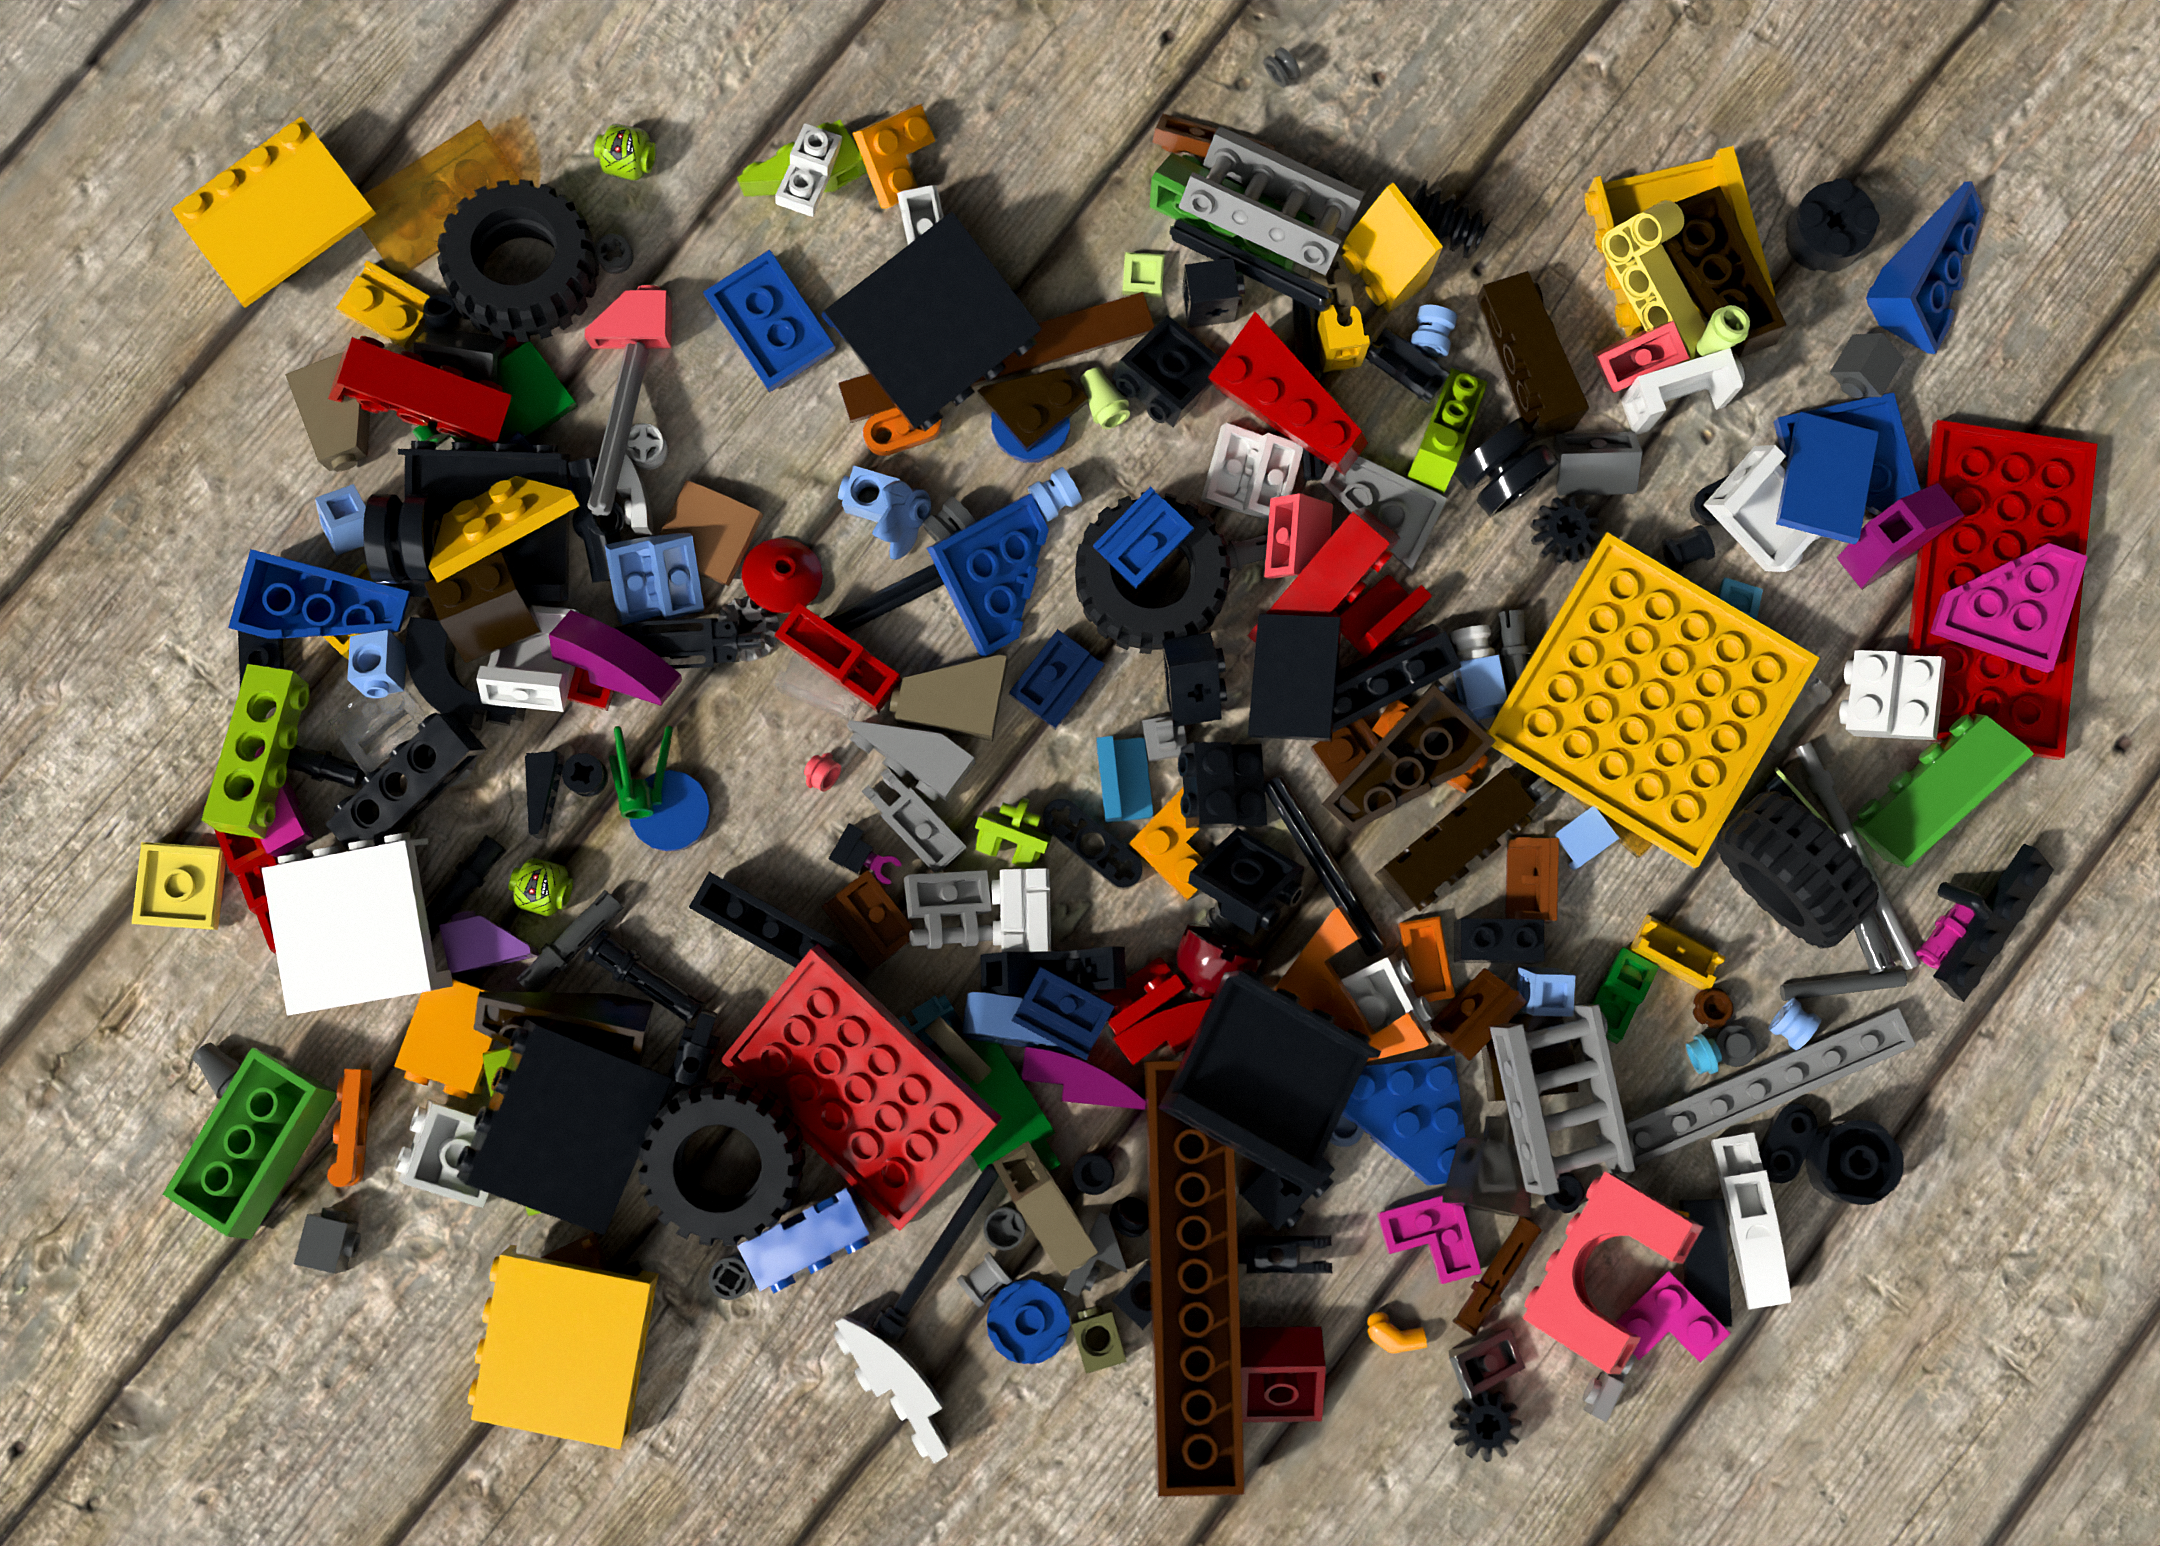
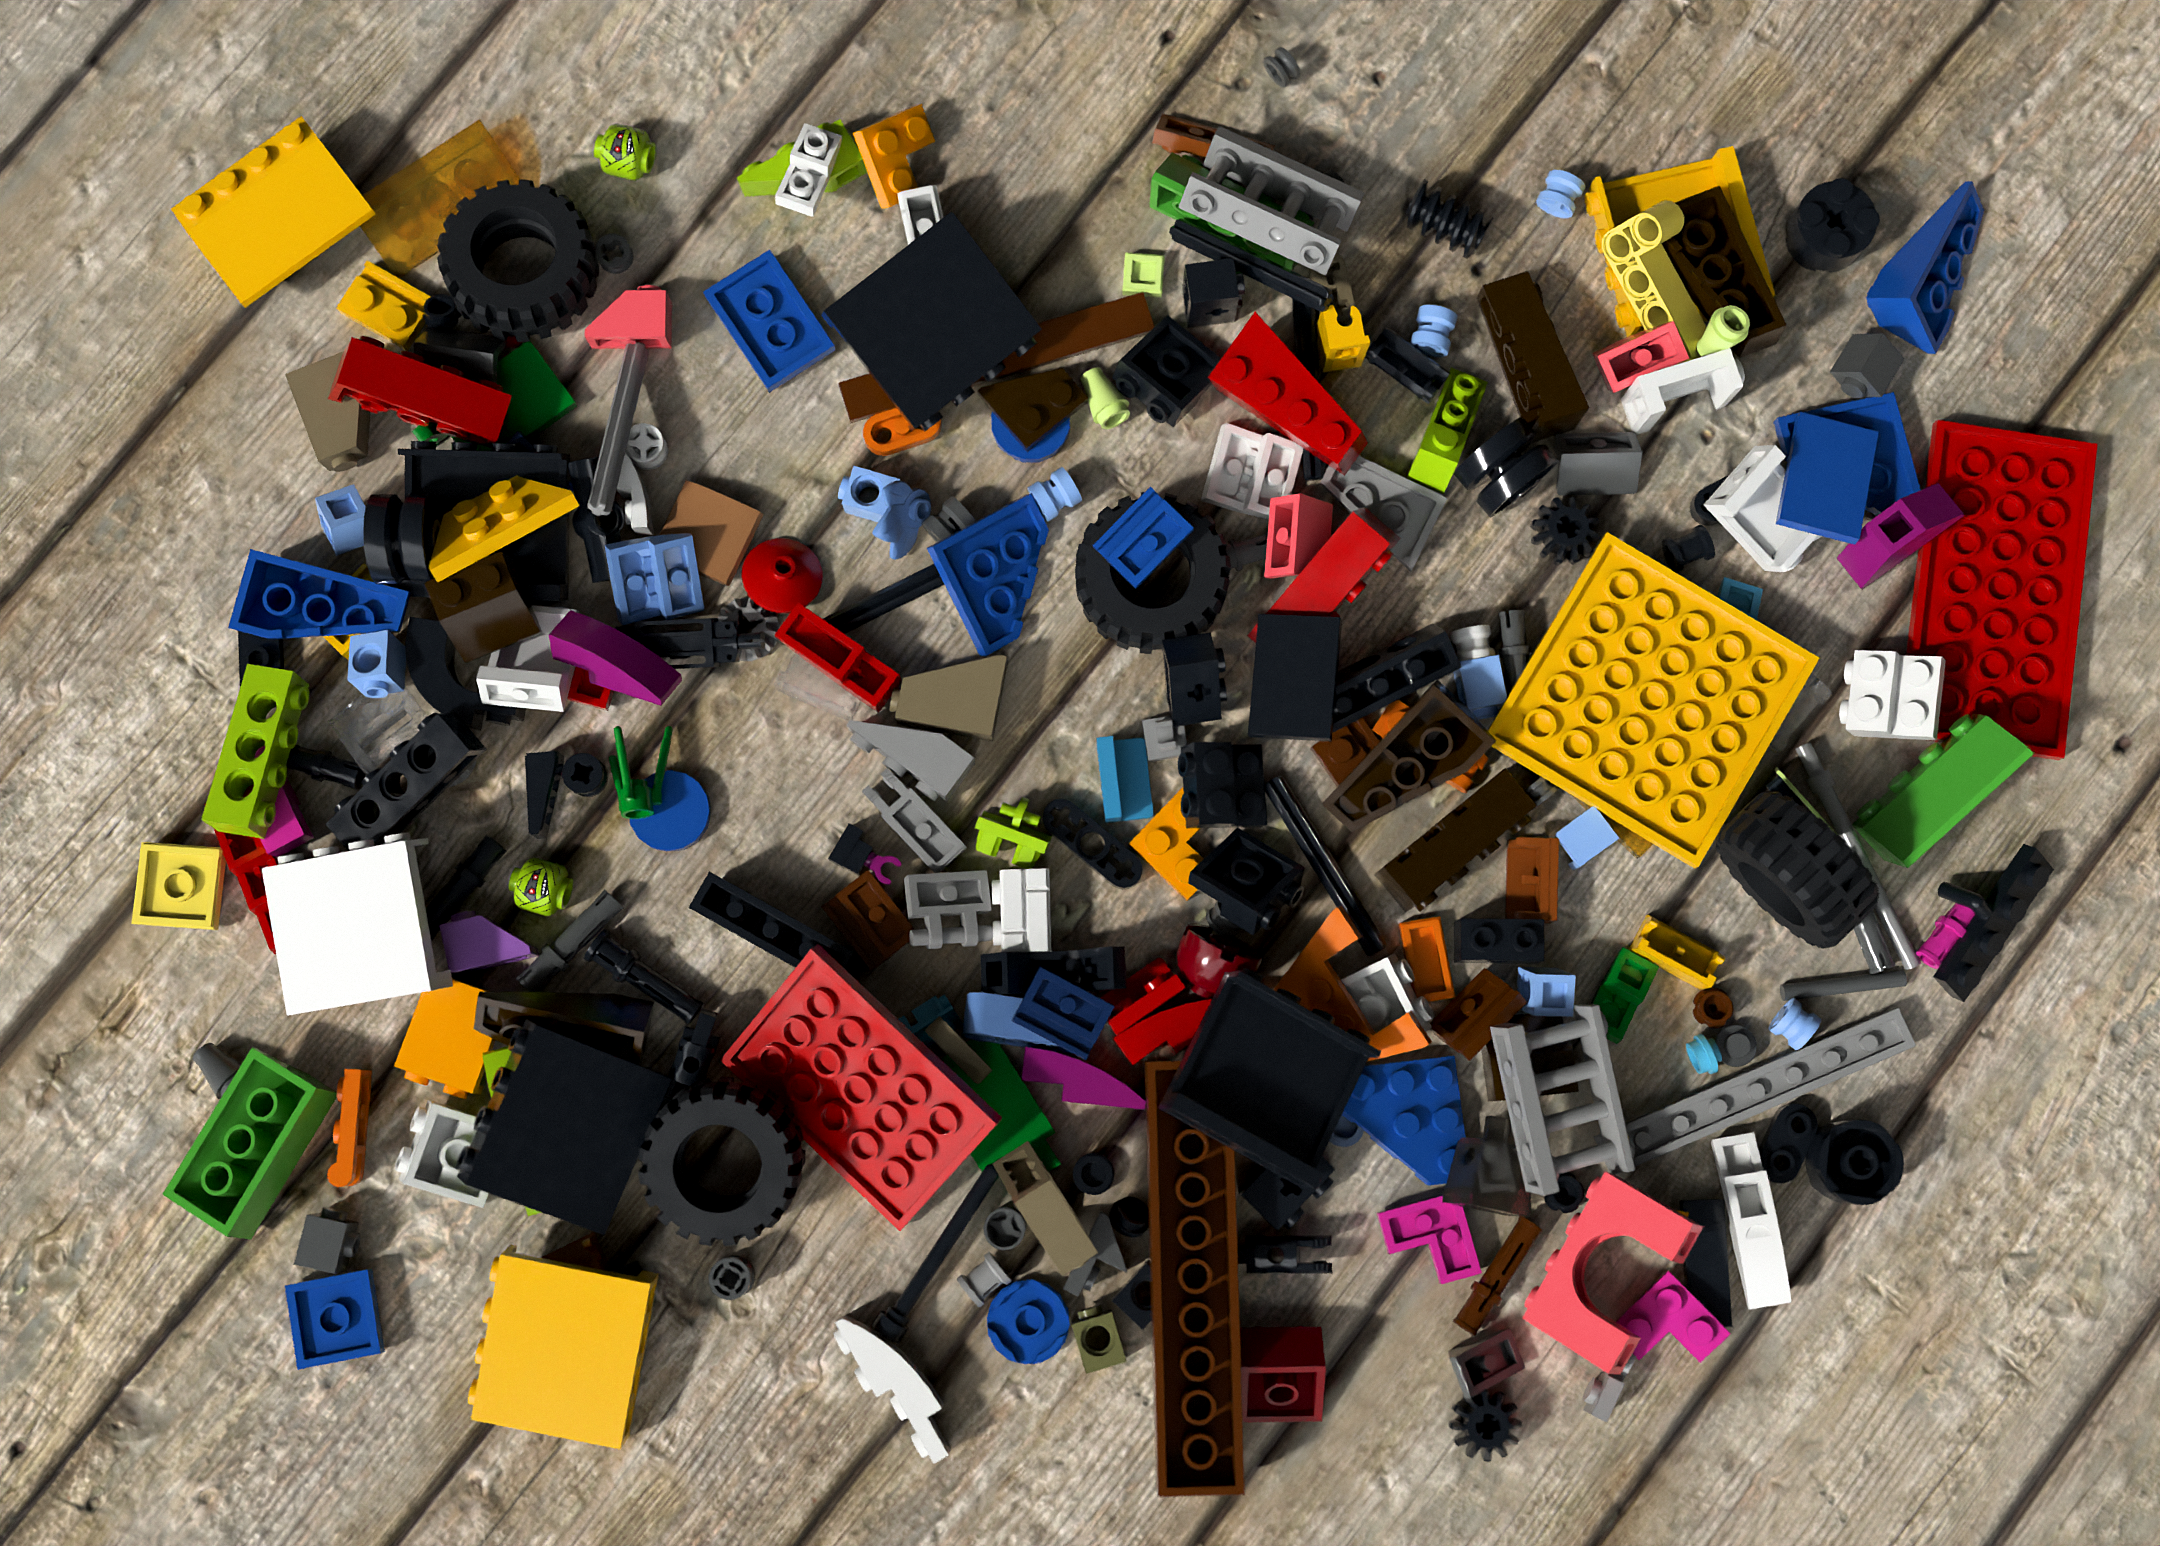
(334, 1319): none -> blue plate
(807, 1240): wedge -> none
(822, 772): coral plate -> none
(1056, 679): dark blue plate -> none
(1381, 614): red panel -> none
(1391, 250): yellow slope -> none
(1391, 1338): light orange arm -> none
(1560, 193): none -> light blue wheel
(2016, 607): dark pink plate -> none

